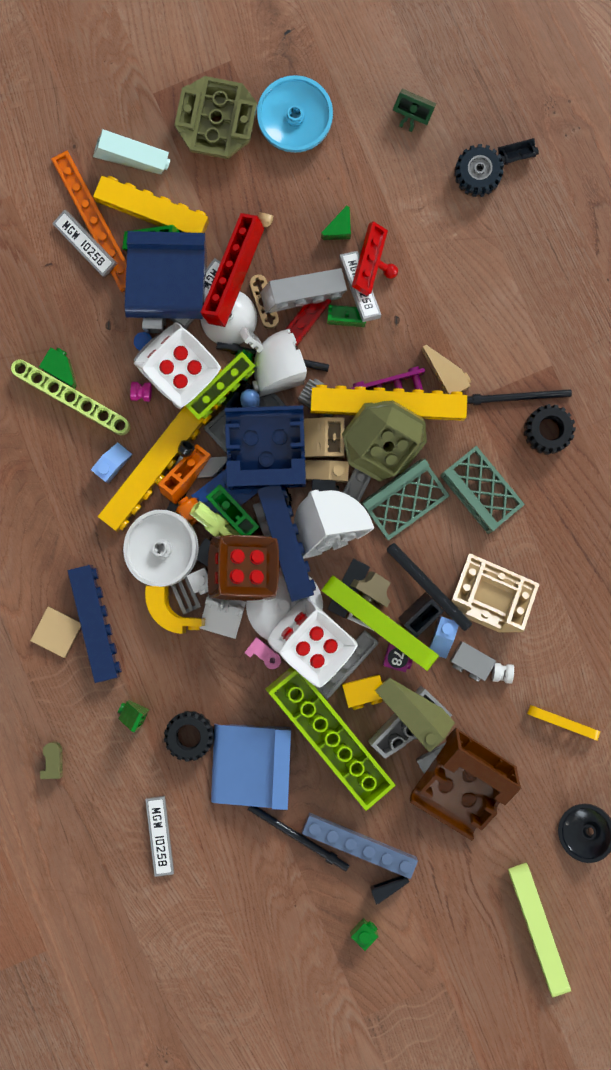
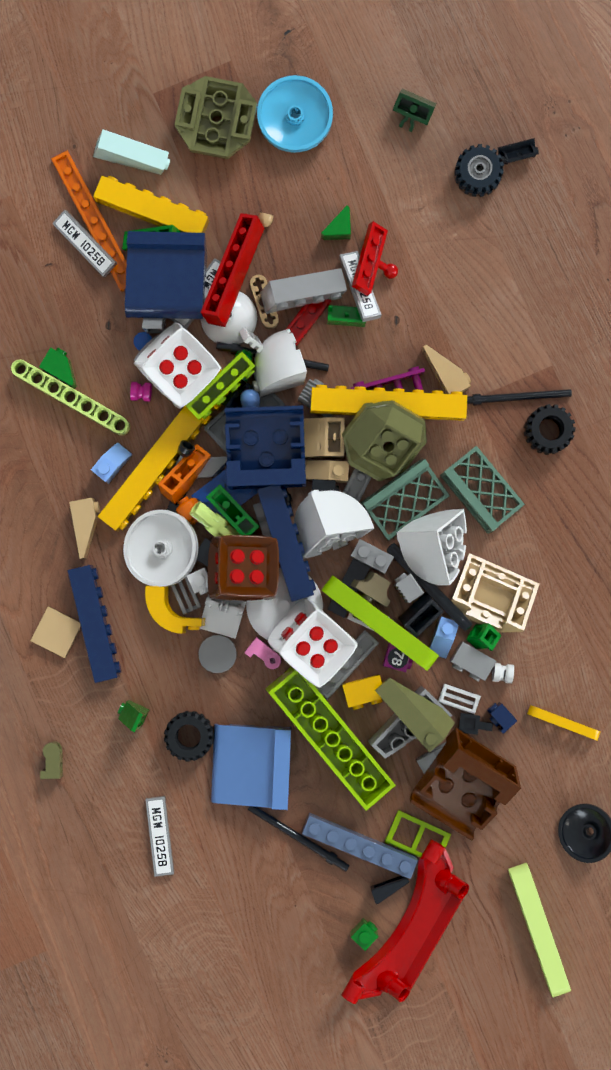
(84, 519): none -> tan slope
(217, 654): none -> light grey tile
(372, 556): none -> light grey brick
(389, 838): none -> lime window
(408, 587): none -> light grey brick
(416, 936): none -> red panel
(434, 545): none -> white brick
(443, 693): none -> white tile
(471, 723): none -> black plate
(483, 636): none -> green brick
(501, 717): none -> dark blue brick

